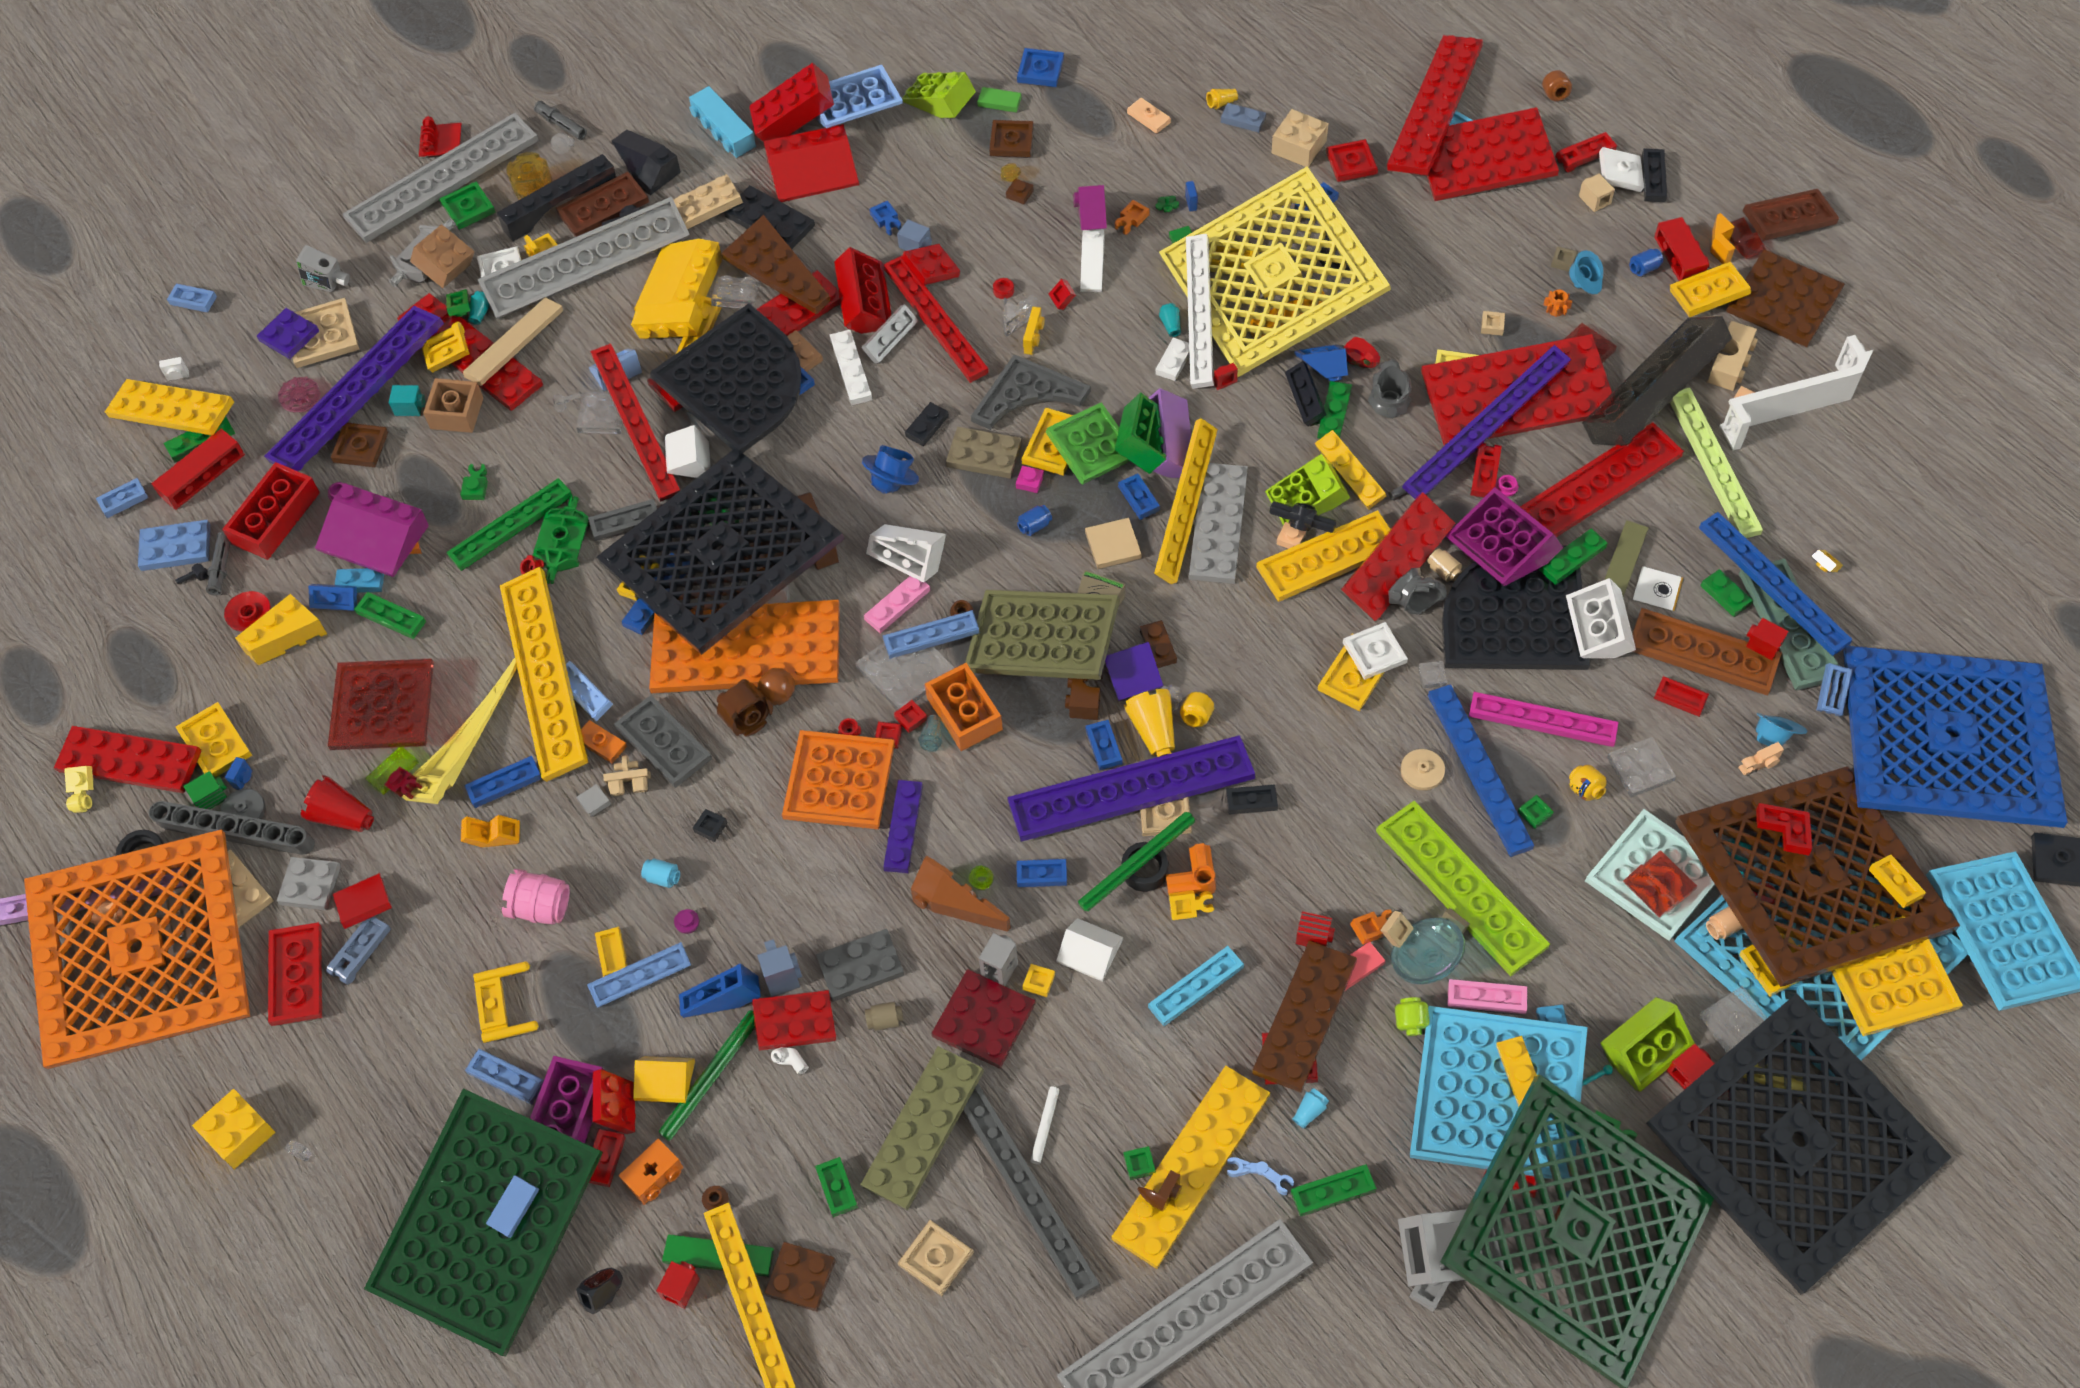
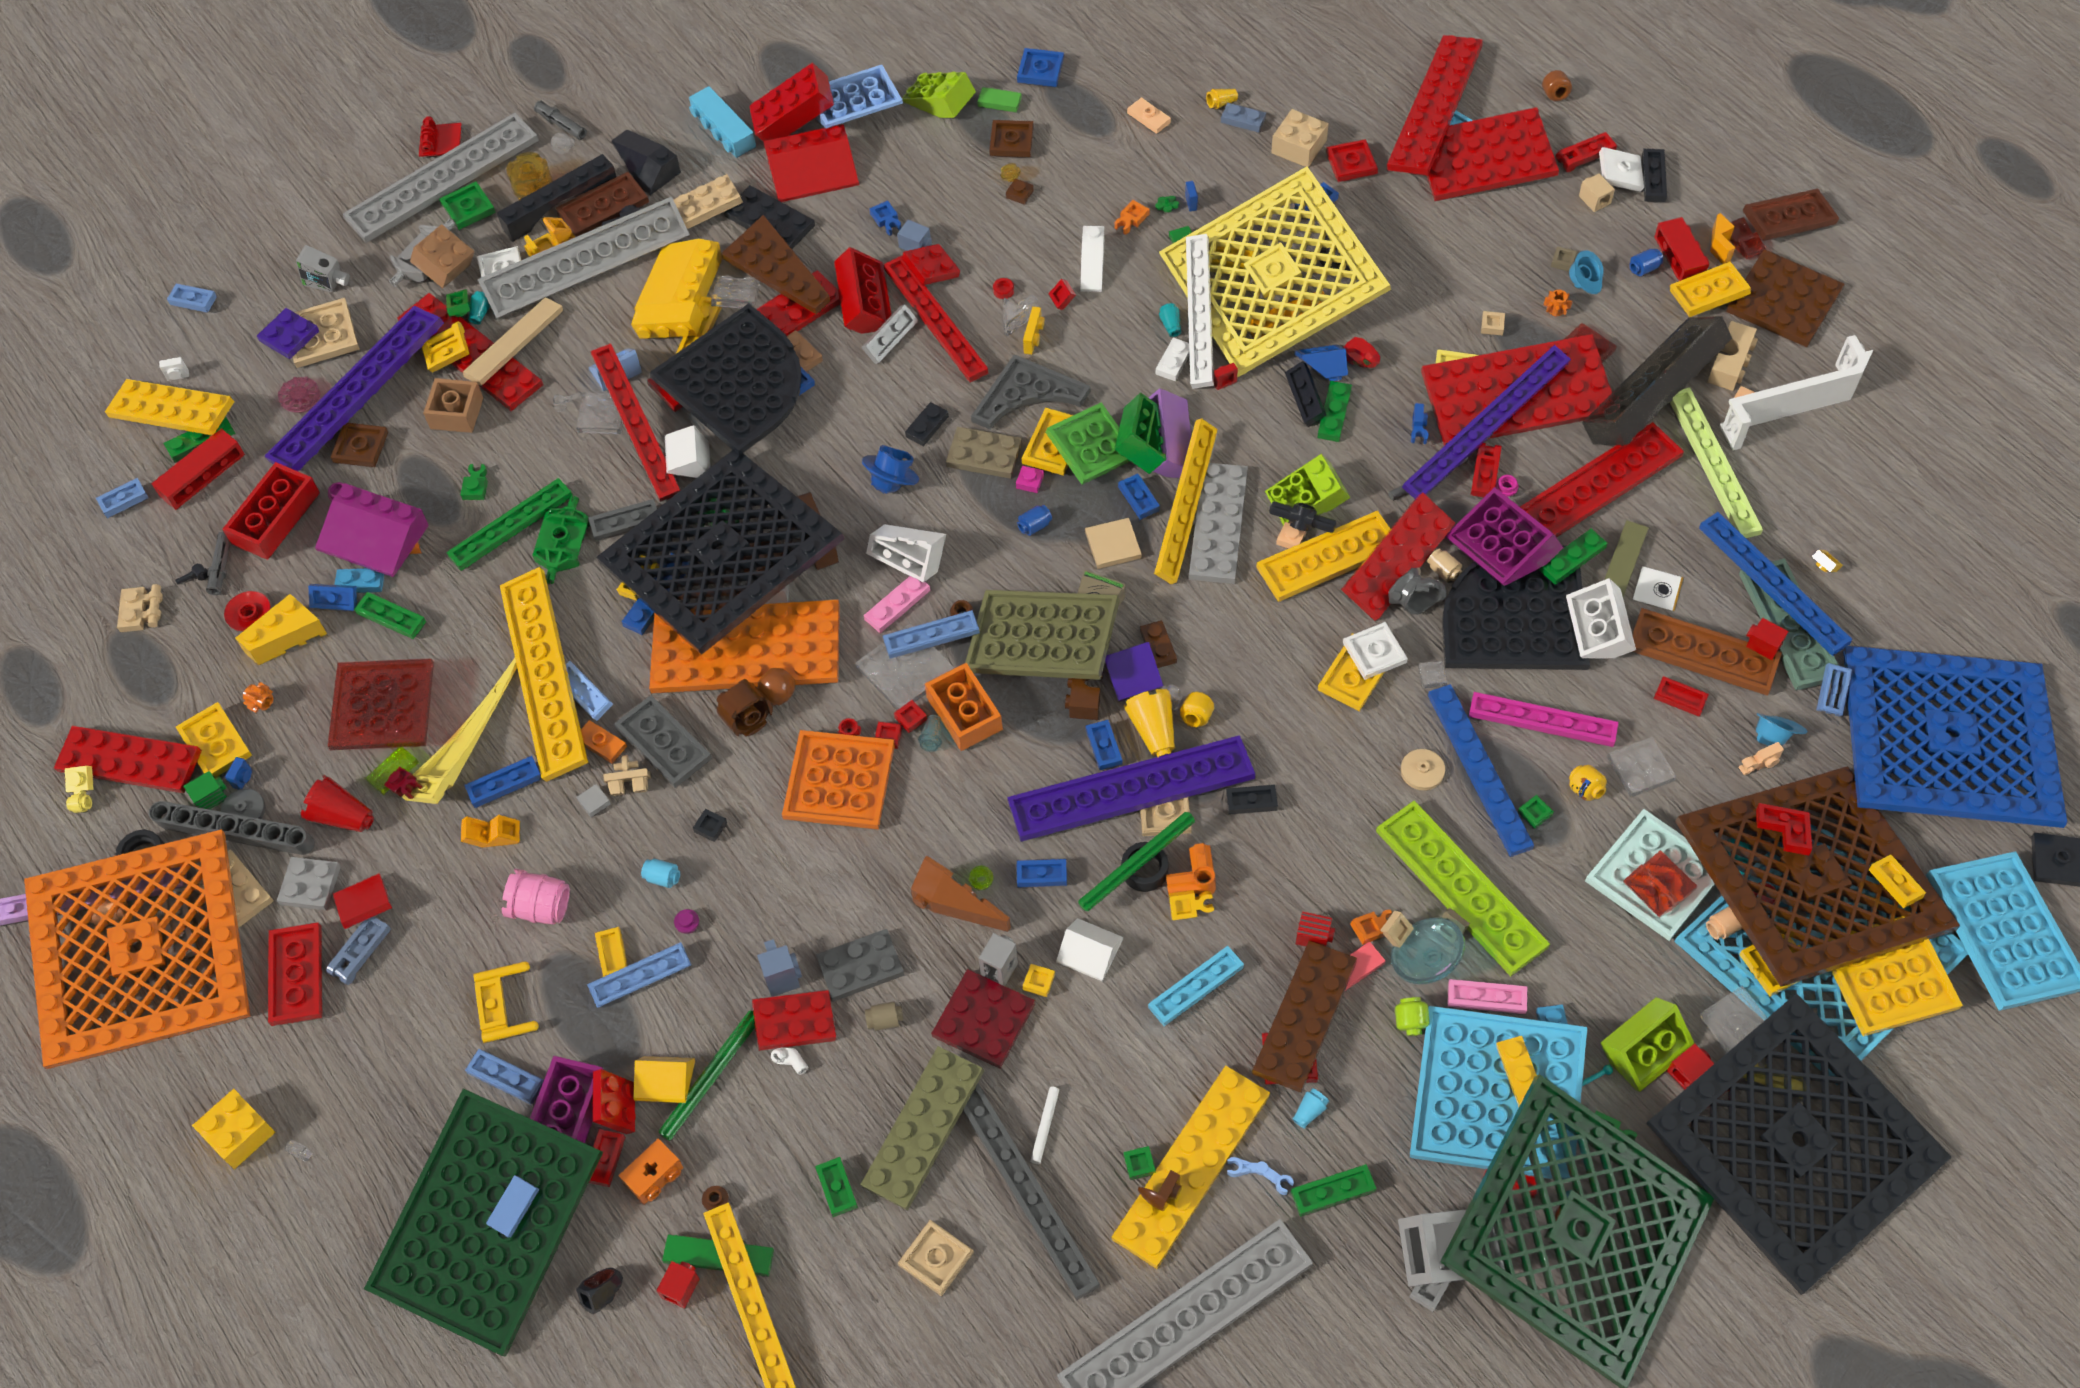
(133, 608): none -> tan plate
(174, 545): medium blue plate -> none
(258, 697): none -> orange gear
(406, 400): teal brick -> none
(529, 563): red plate -> none
(558, 229): none -> light orange slope
(722, 992): blue slope -> none
(800, 1276): reddish brown plate -> none
(850, 367): white plate -> none
(903, 826): dark purple plate -> none
(1091, 207): magenta wedge -> none
(1350, 469): yellow plate -> none
(1390, 390): dark grey piece -> none
(1418, 421): none -> blue plate
(1726, 593): green plate -> none

